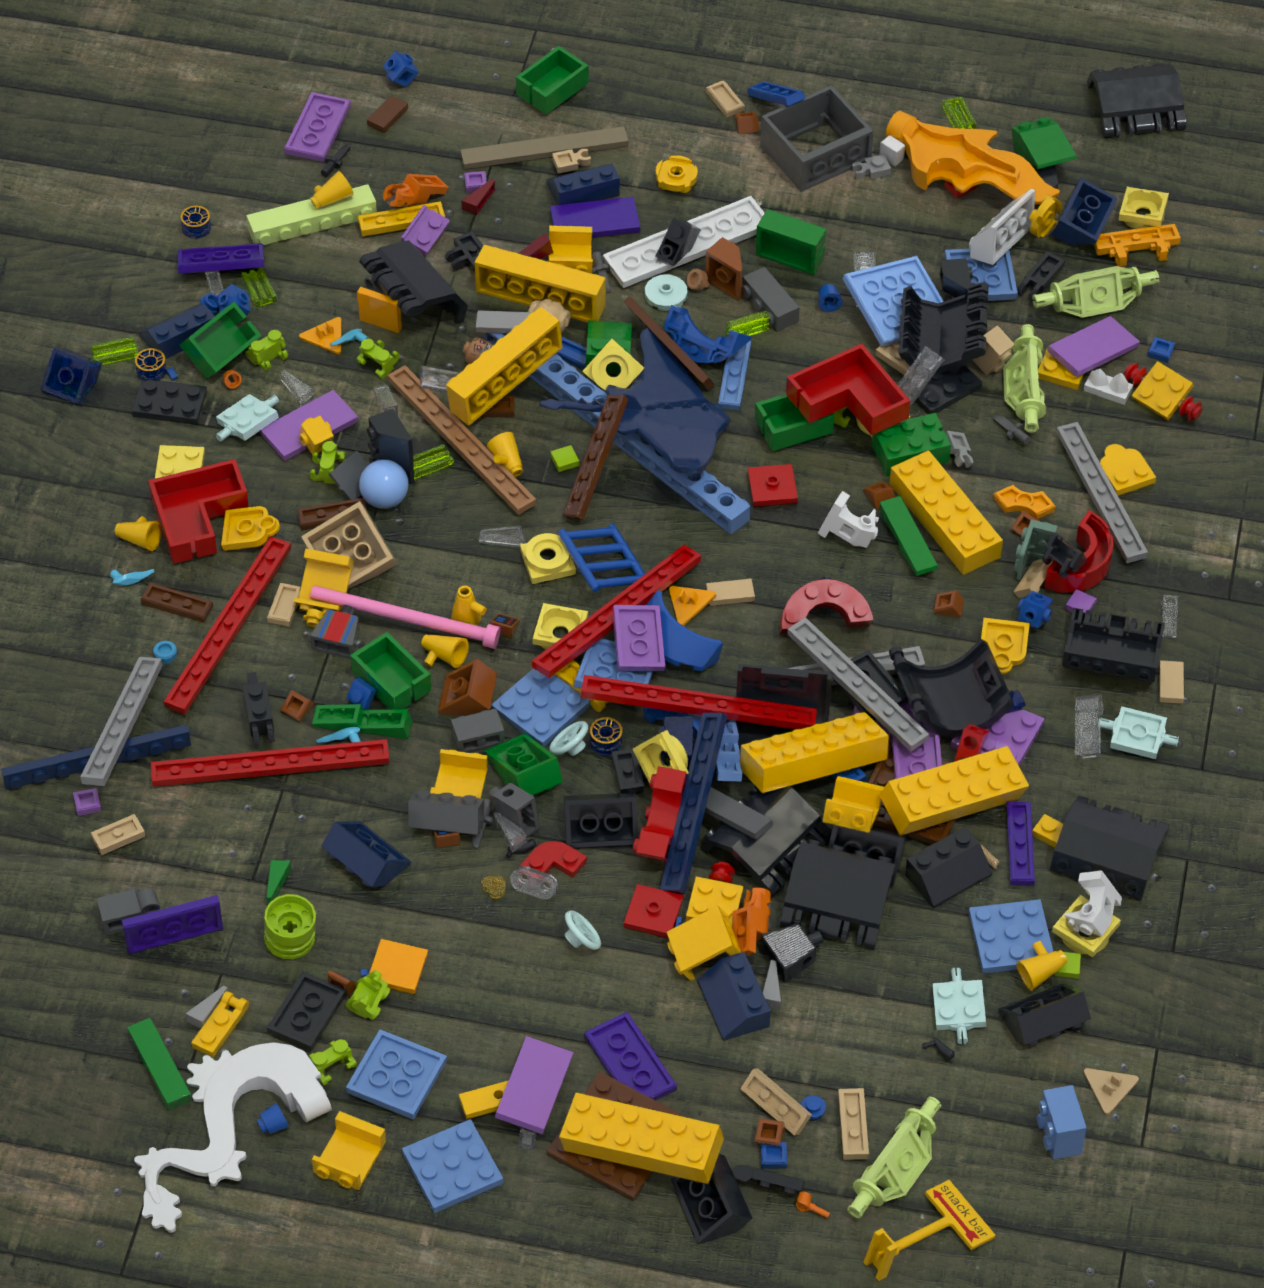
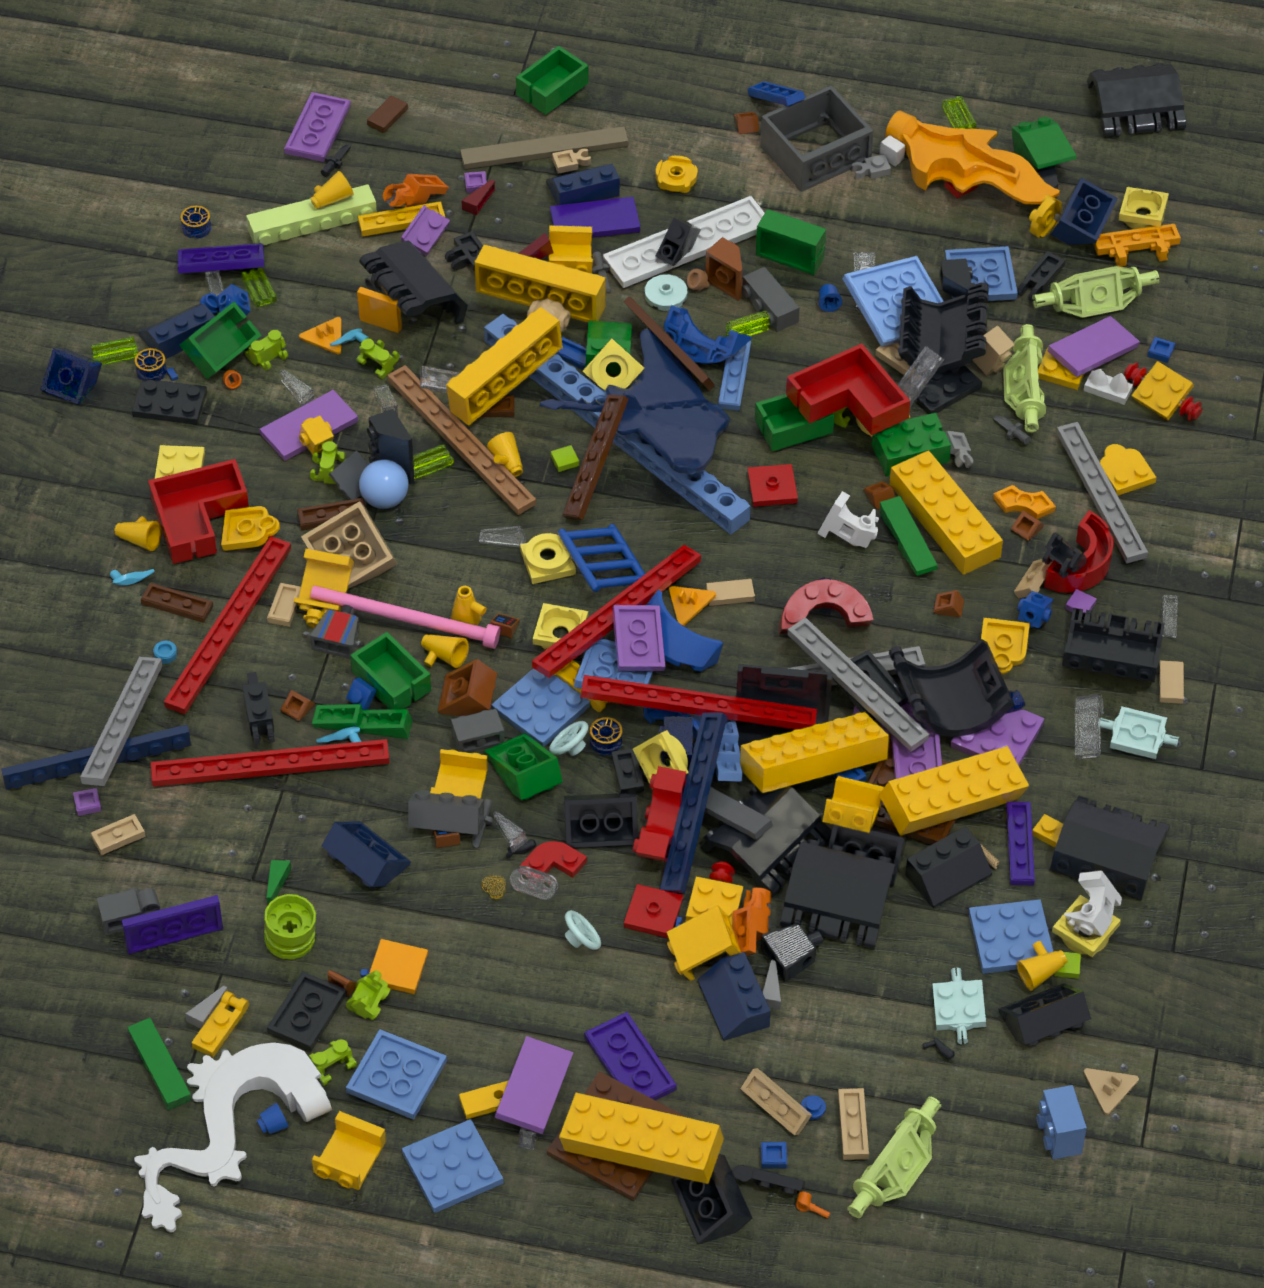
(247, 417): light aqua plate -> none
(400, 68): blue brick -> none
(475, 348): medium nougat head -> none
(498, 321): light grey tile -> none
(516, 806): dark grey torso -> none
(725, 98): tan tile -> none
(769, 1132): dark orange slope -> none
(955, 1213): yellow piece -> none
(971, 742): red leg -> none
(1003, 230): white slope -> none
(1033, 544): sand green bracket -> none

